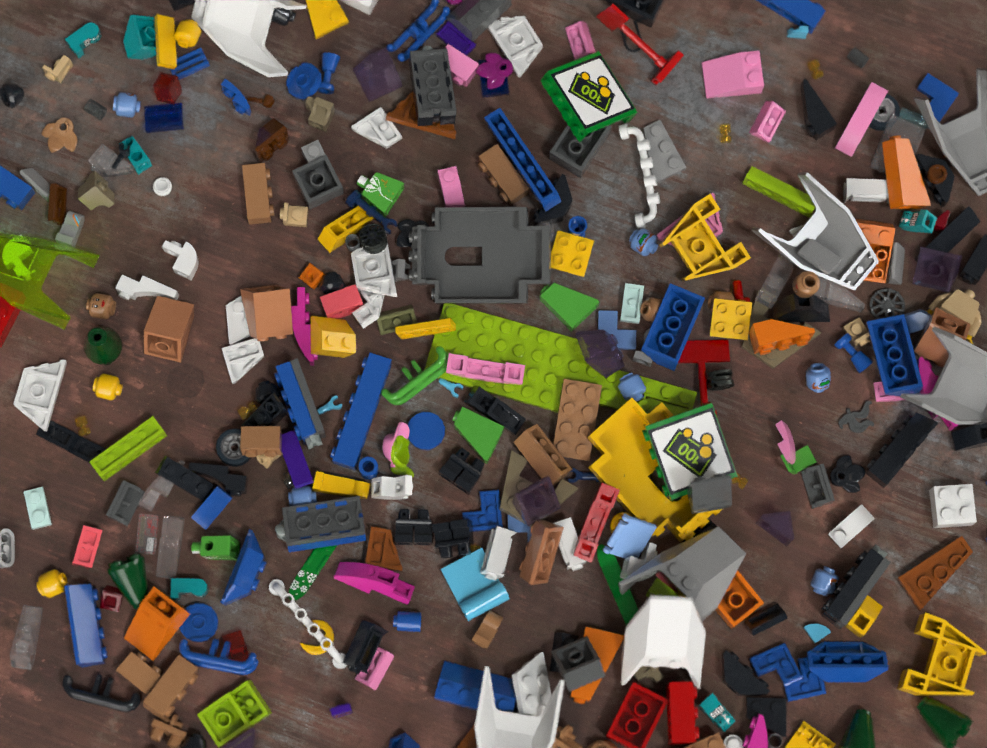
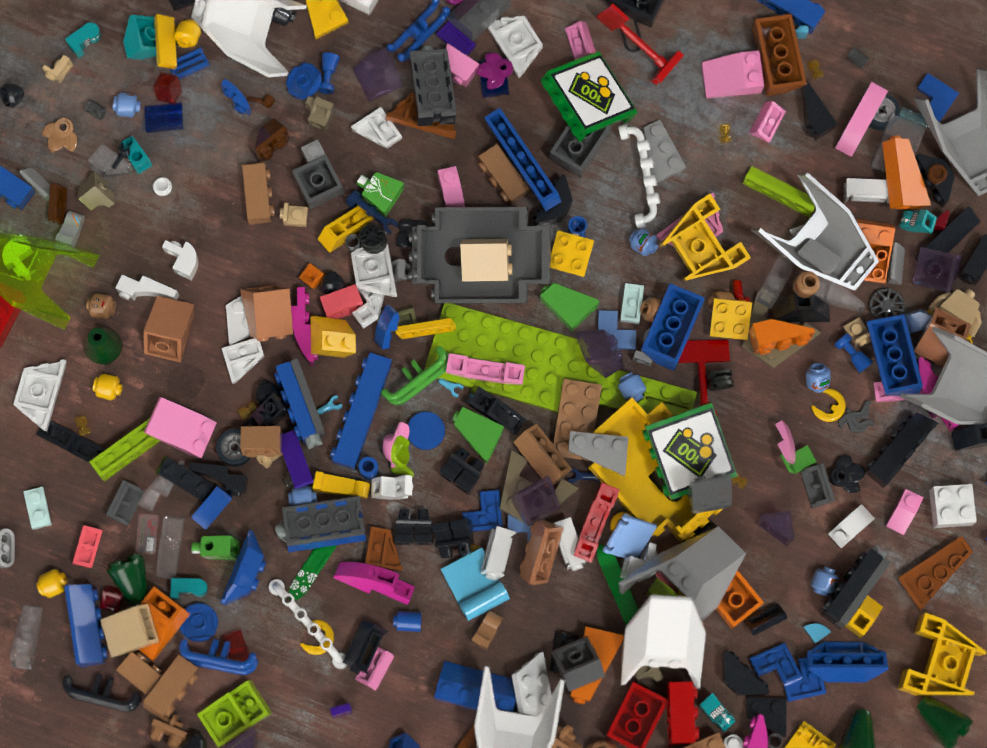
(129, 630): none -> tan brick
(180, 427): none -> bright pink slope
(387, 322): none -> blue slope
(486, 260): none -> tan brick
(601, 449): none -> light grey wing
(779, 54): none -> dark orange slope
(837, 410): none -> yellow head
(904, 511): none -> bright pink slope

